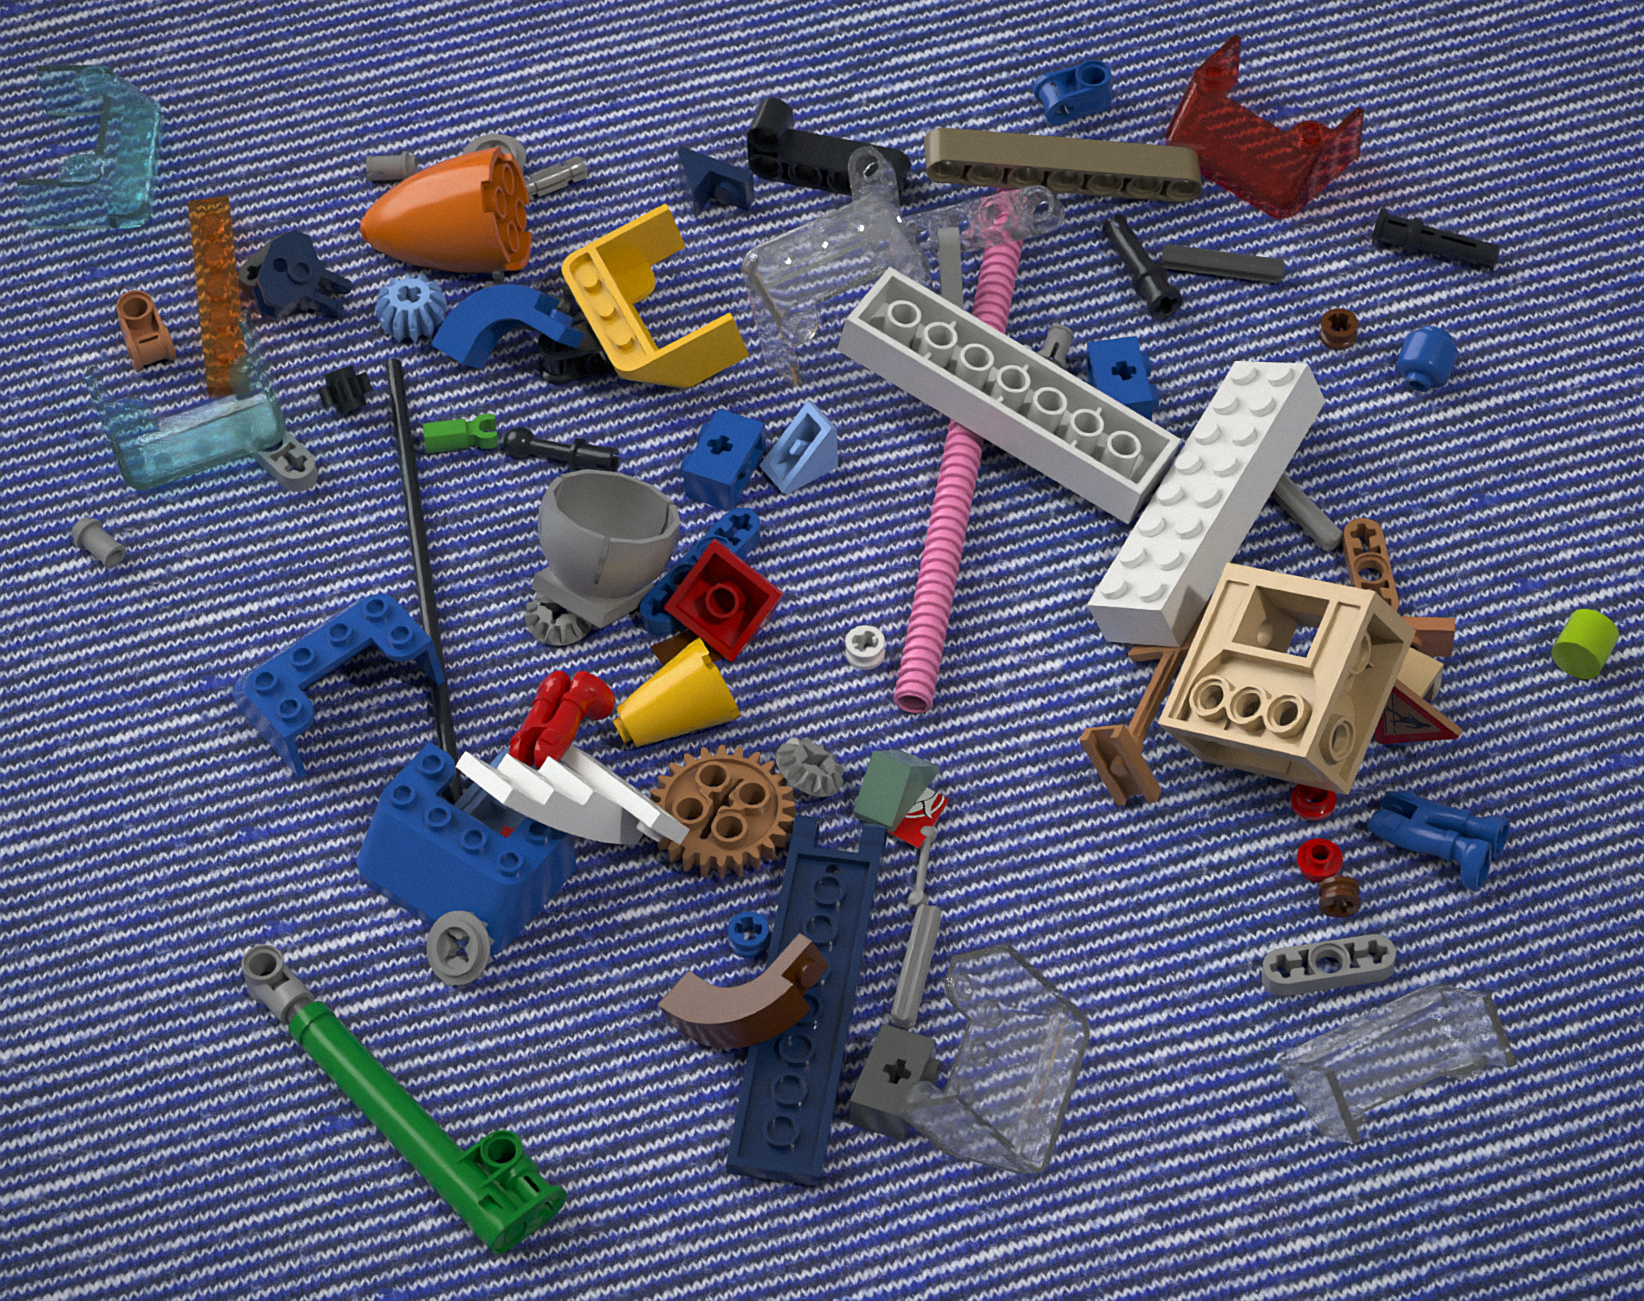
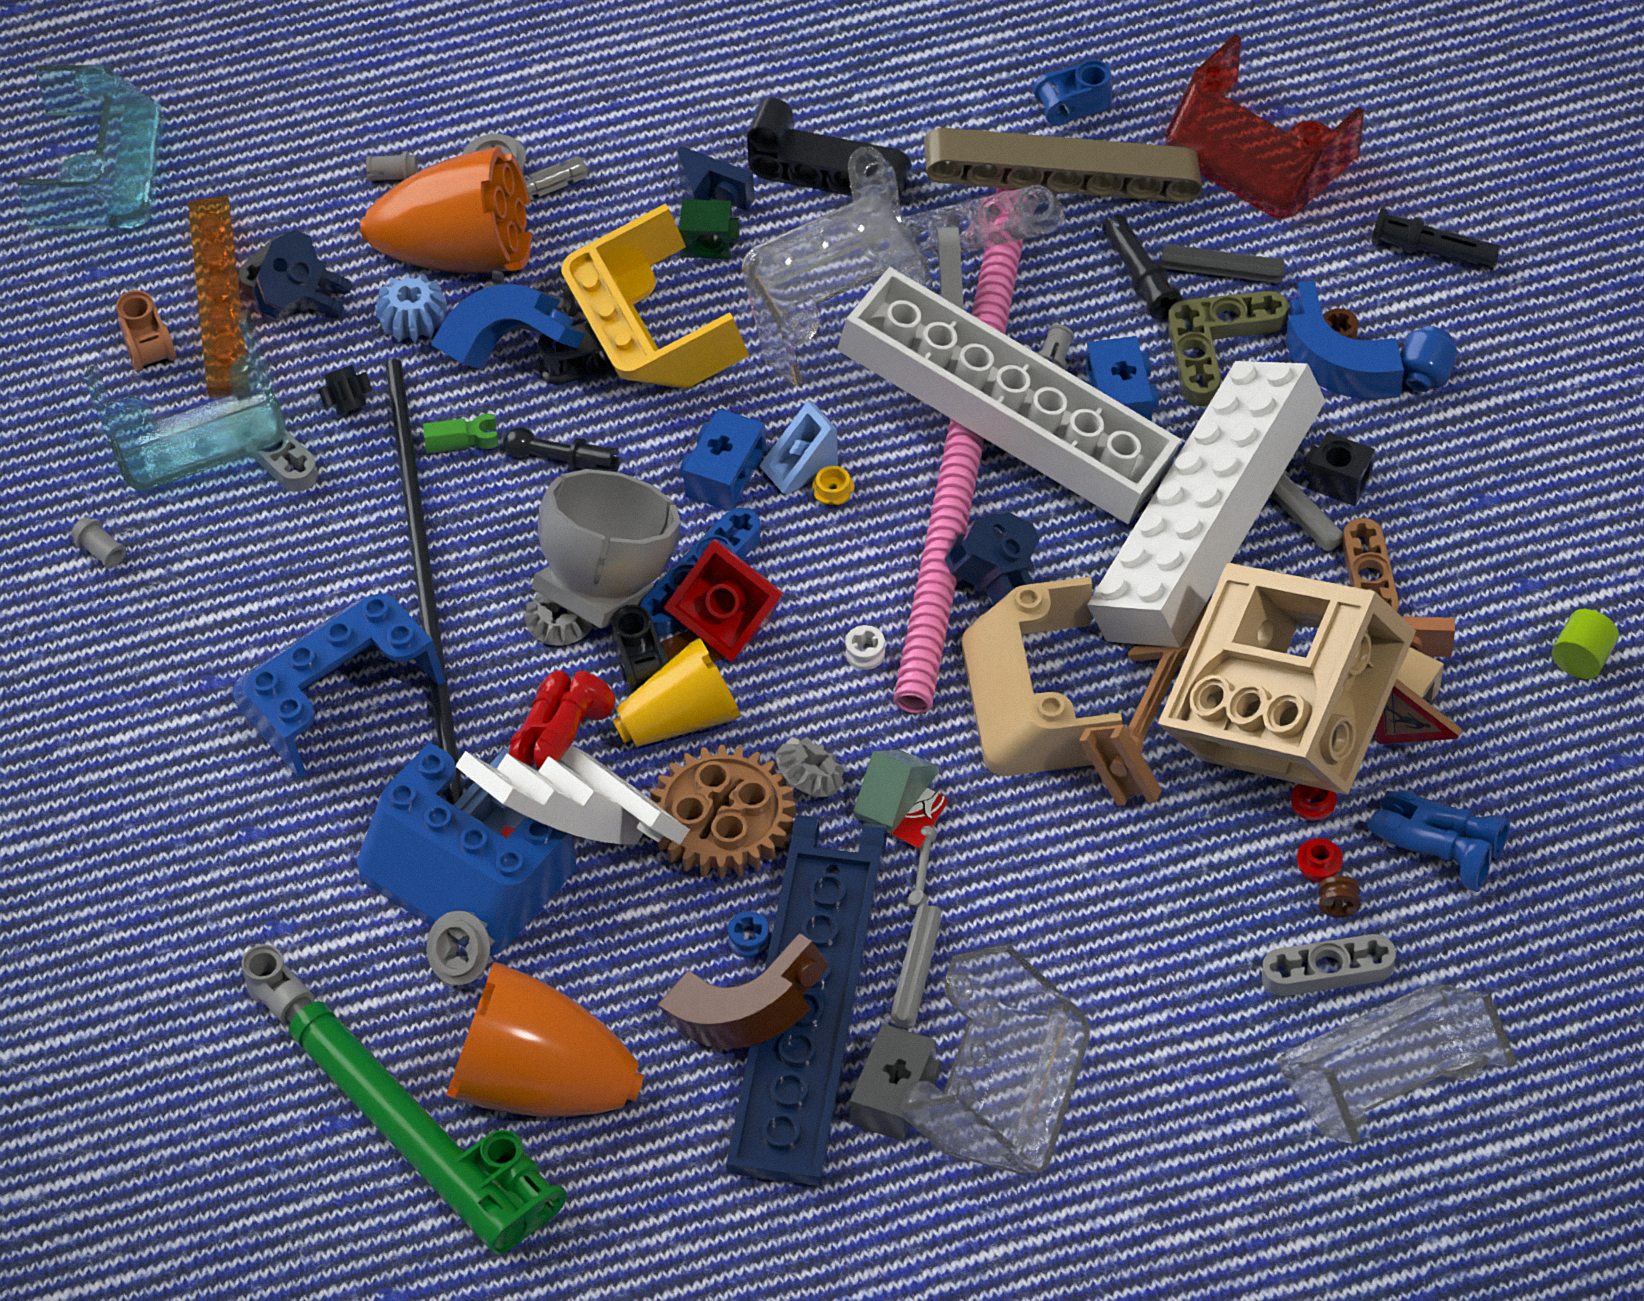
(540, 1053): none -> orange cylinder
(639, 653): none -> black piece
(708, 228): none -> dark green brick
(829, 478): none -> yellow plate
(994, 559): none -> dark blue hinge
(1015, 726): none -> tan windscreen
(1208, 326): none -> olive beam
(1340, 363): none -> blue arch
(1340, 468): none -> black brick

